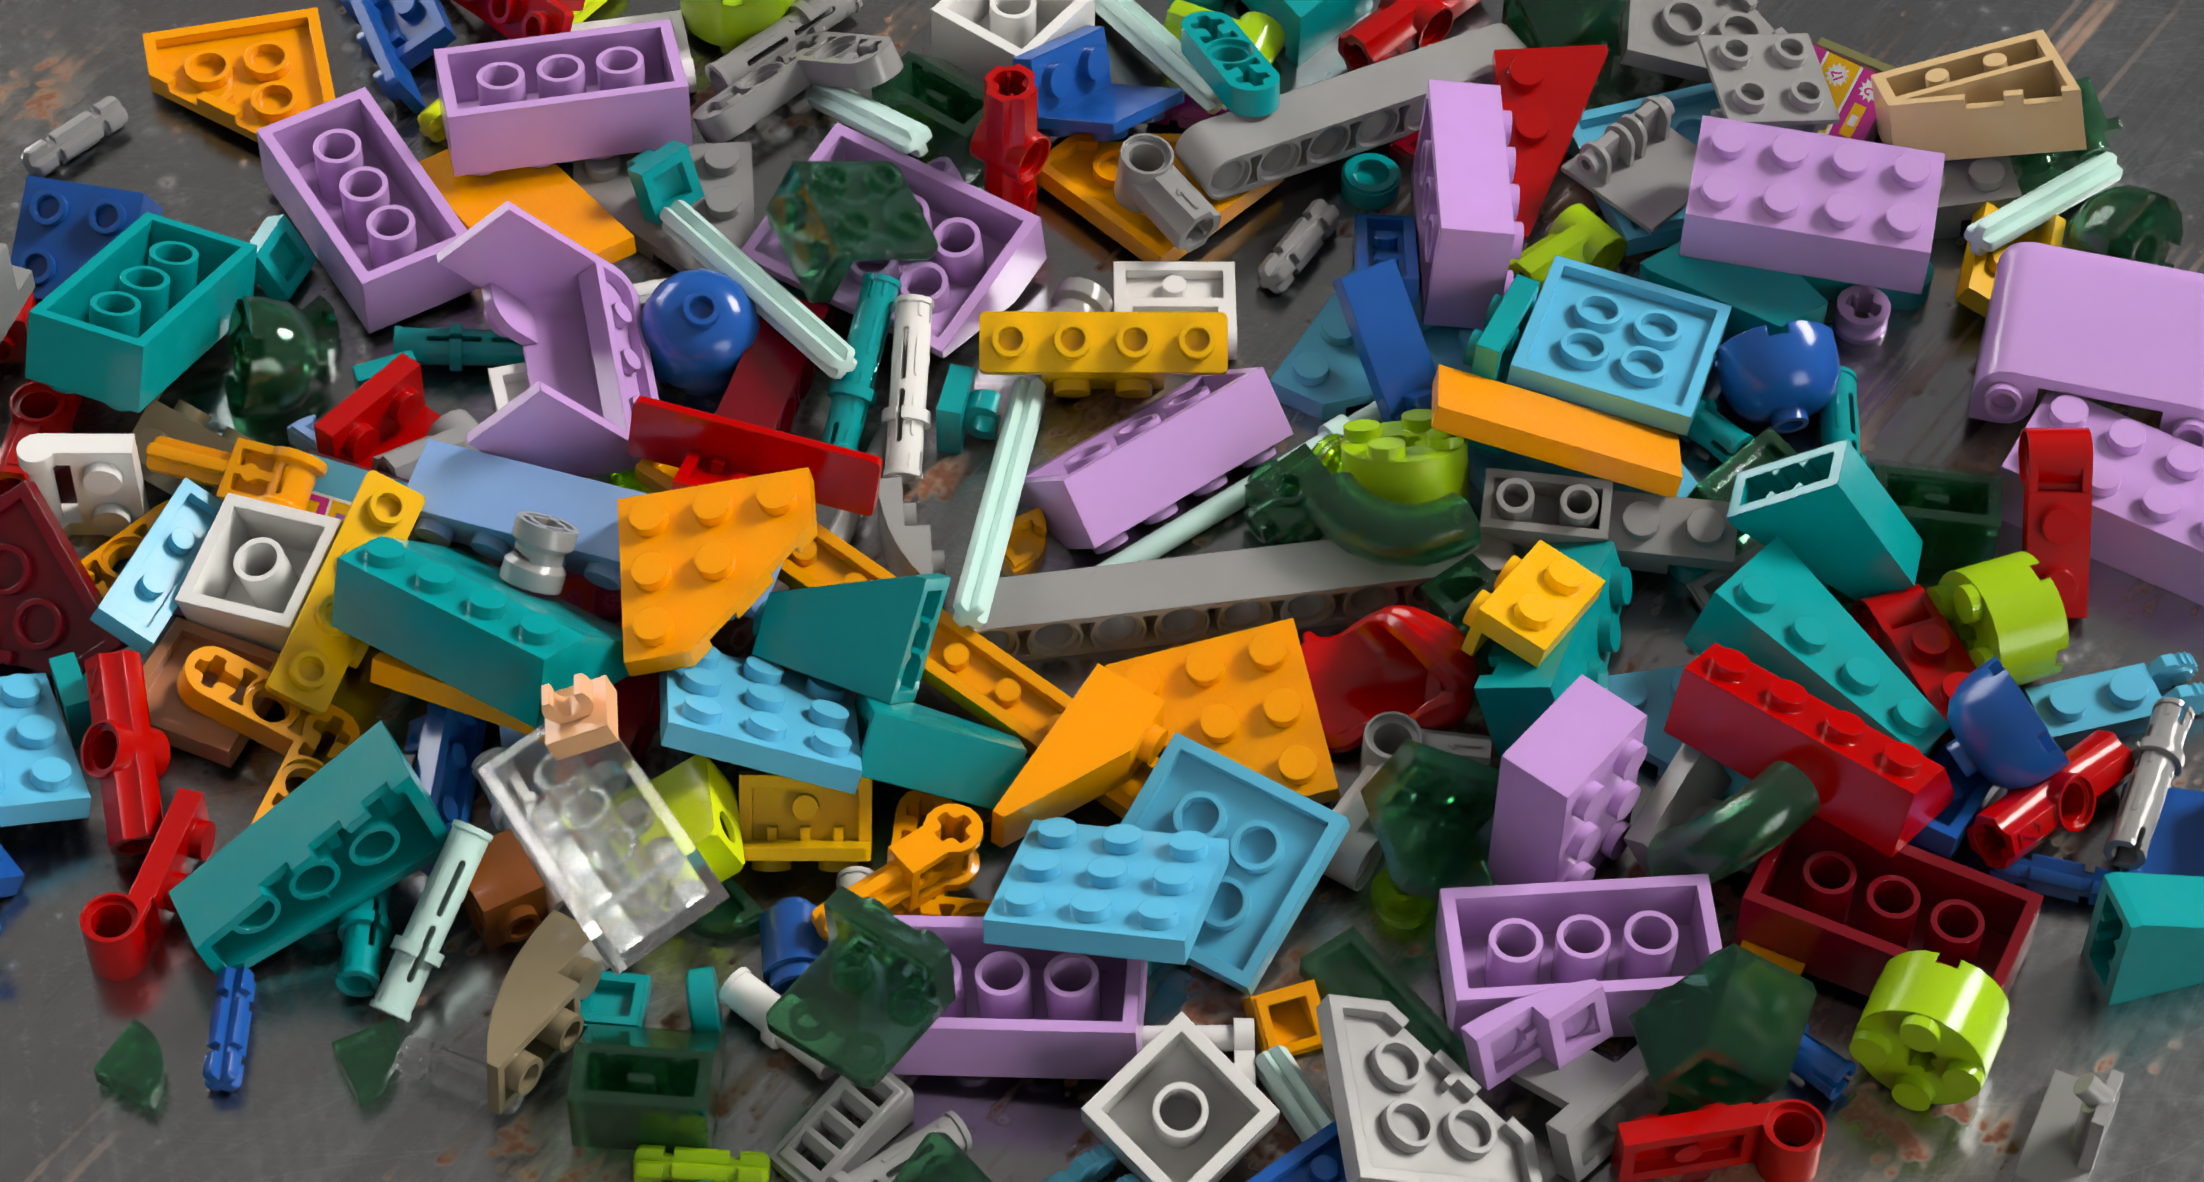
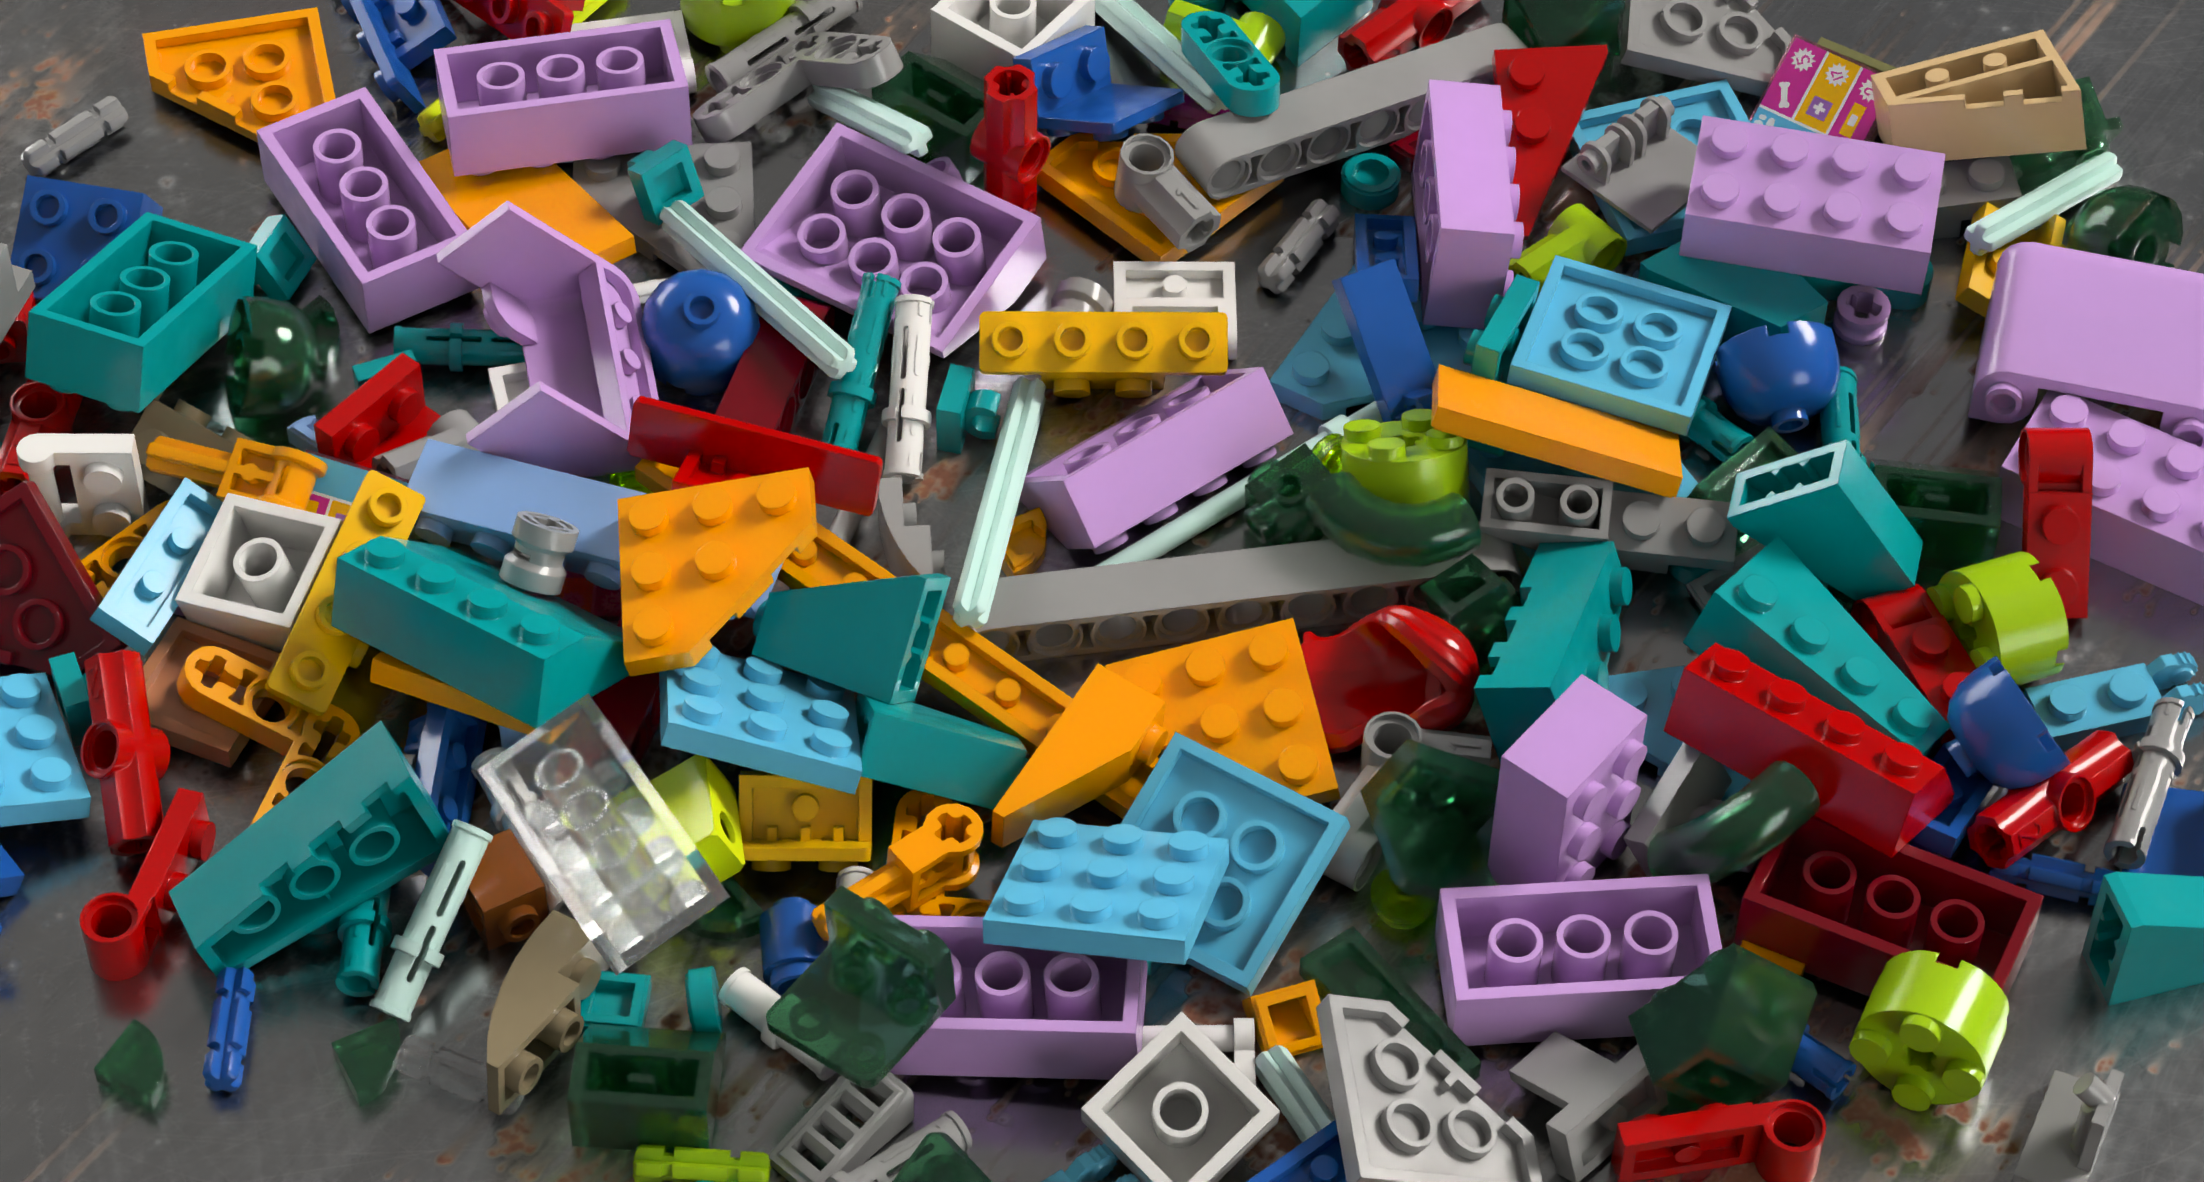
(580, 716): light nougat tile -> none
(845, 214): clear green bracket -> none
(1532, 604): yellow bracket -> none
(1548, 1023): lavender slope -> none
(1769, 80): light grey hinge -> none

